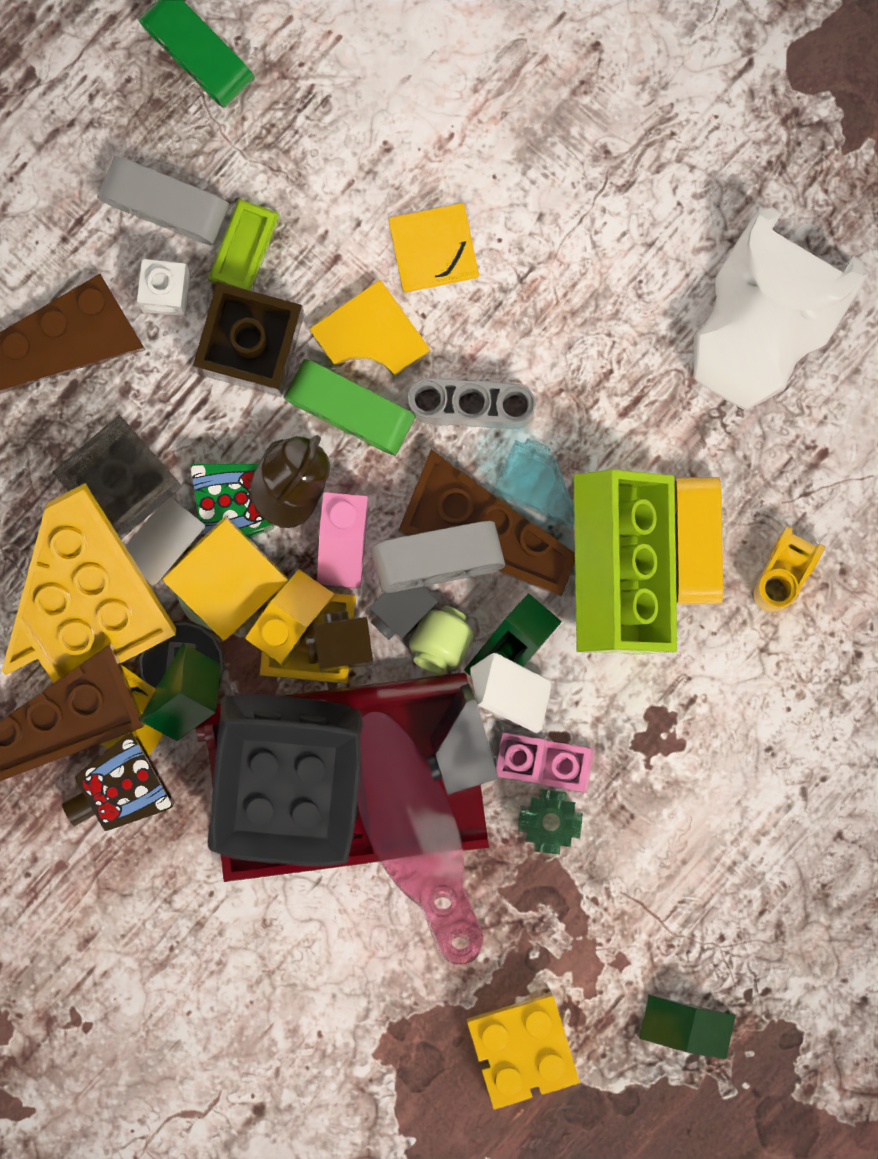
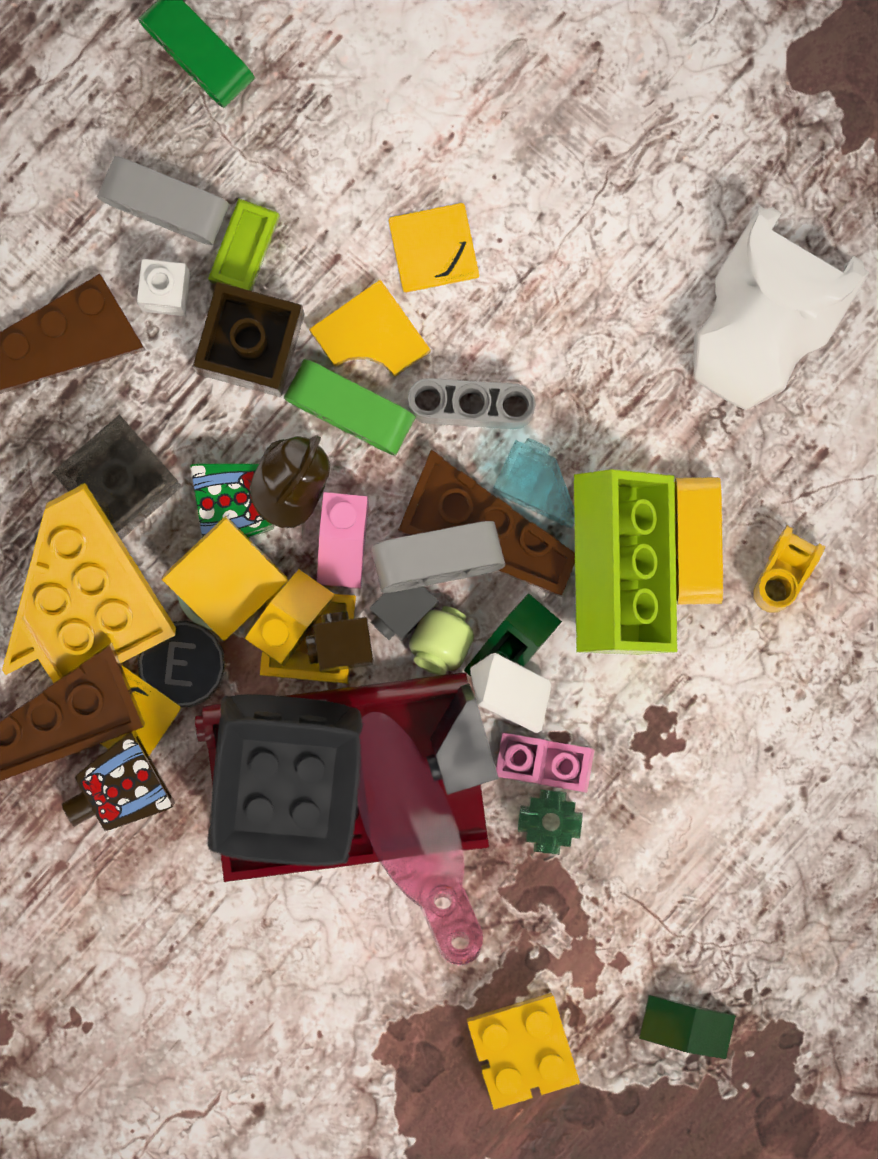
(163, 539): white sticker -> none
(184, 694): dark green slope -> none

